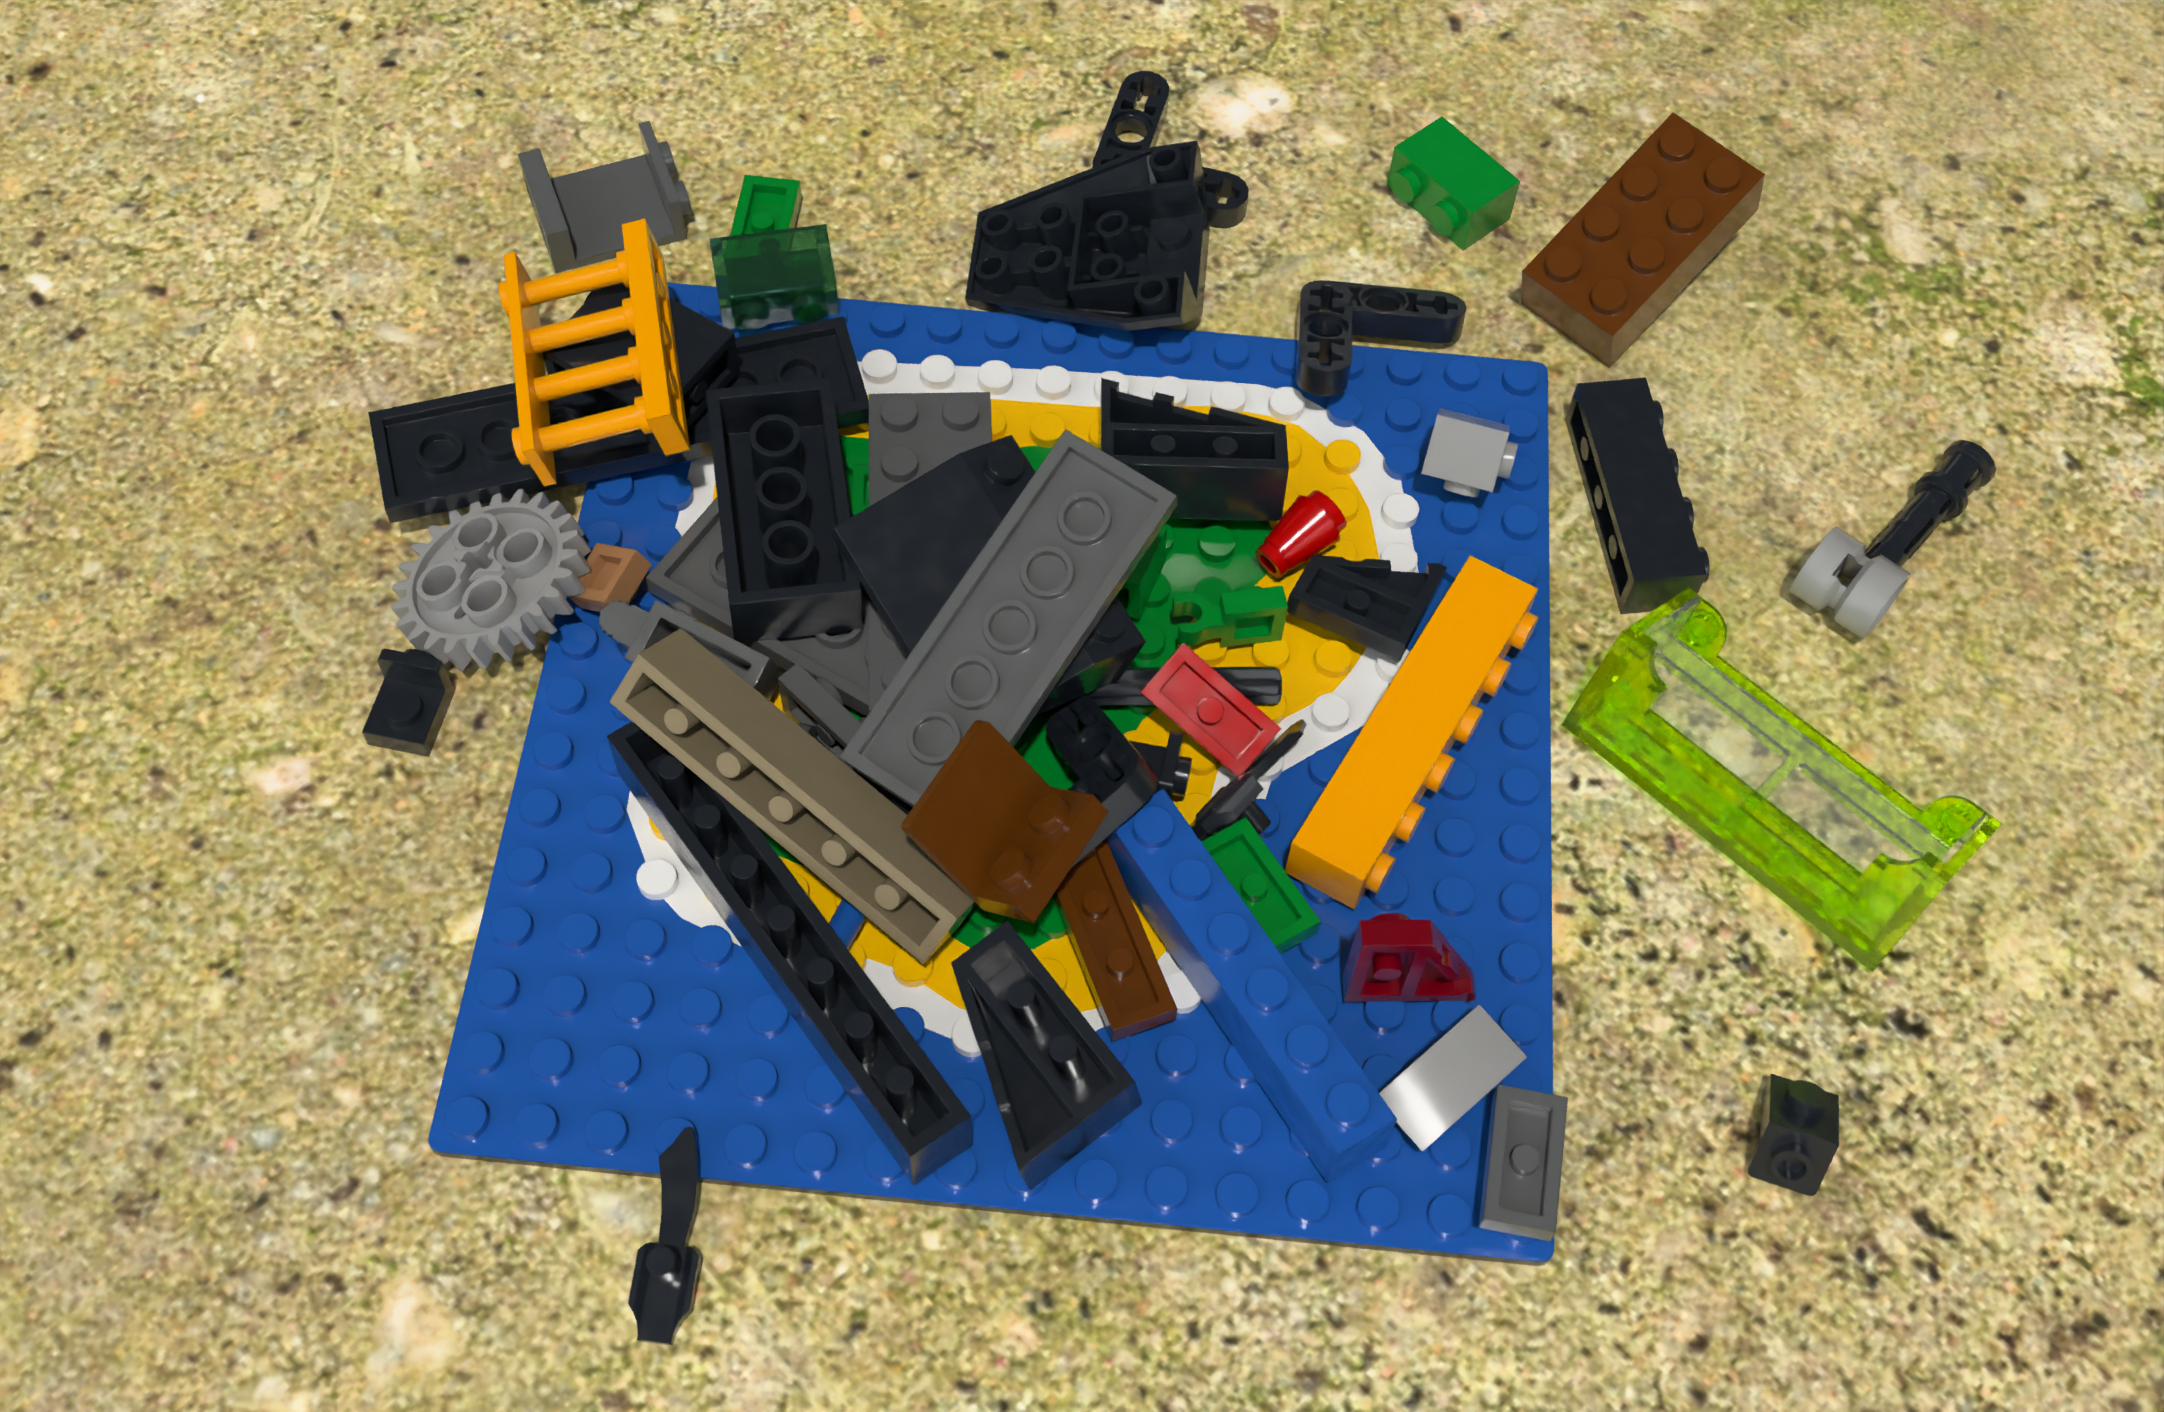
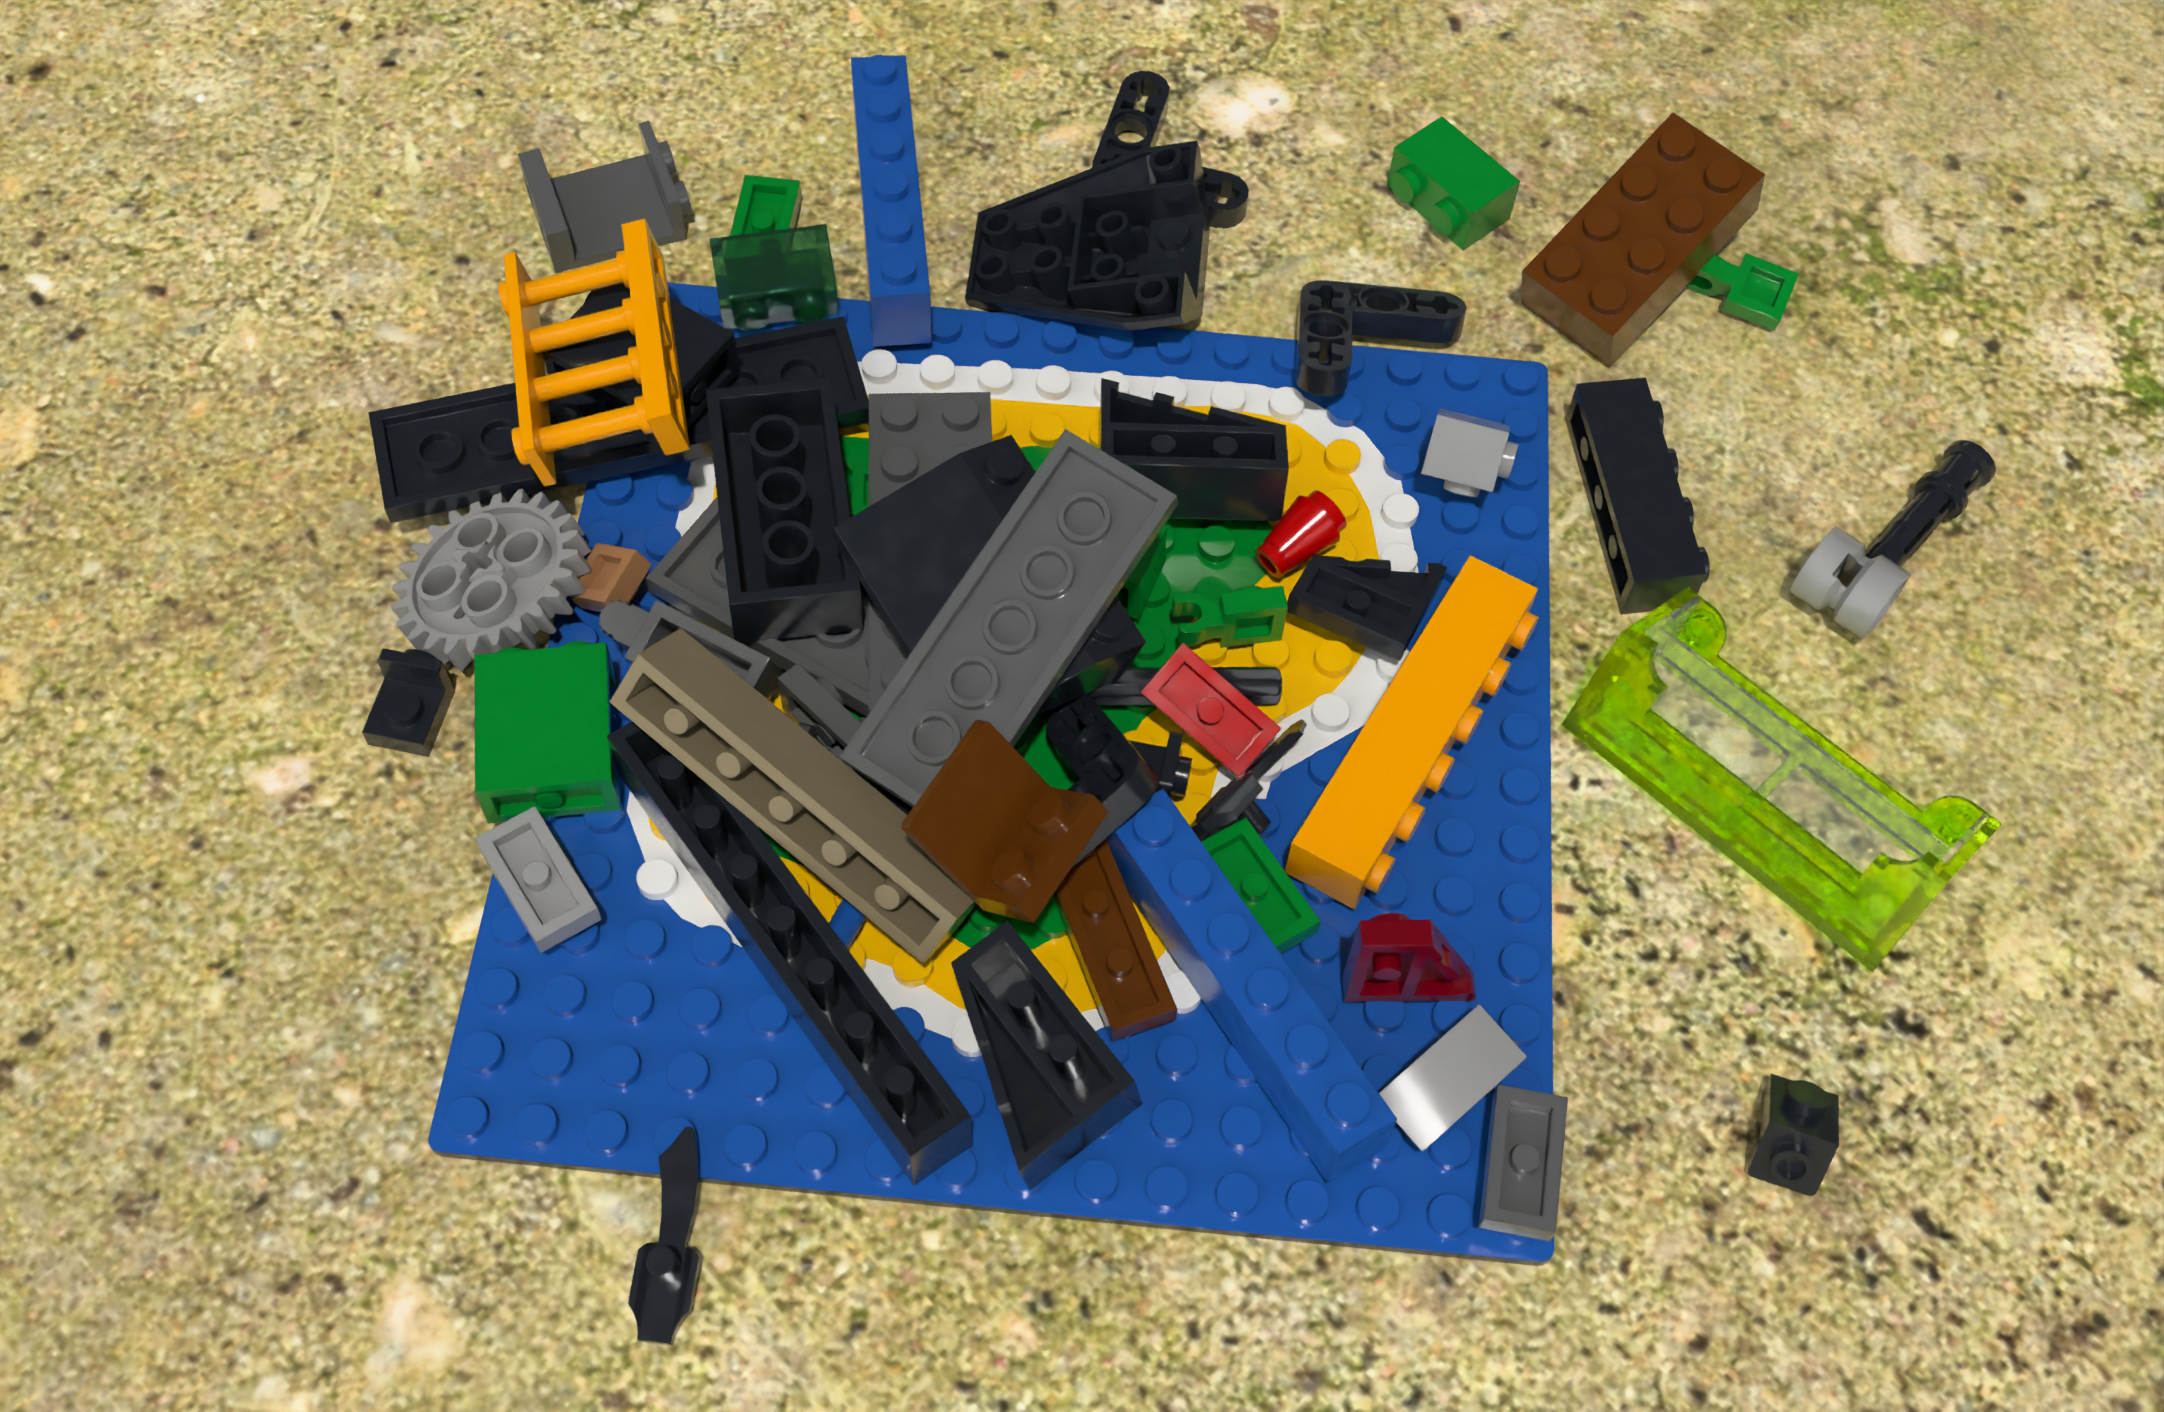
(538, 879): none -> light grey plate
(544, 731): none -> green panel
(891, 202): none -> blue brick
(1752, 290): none -> green plate

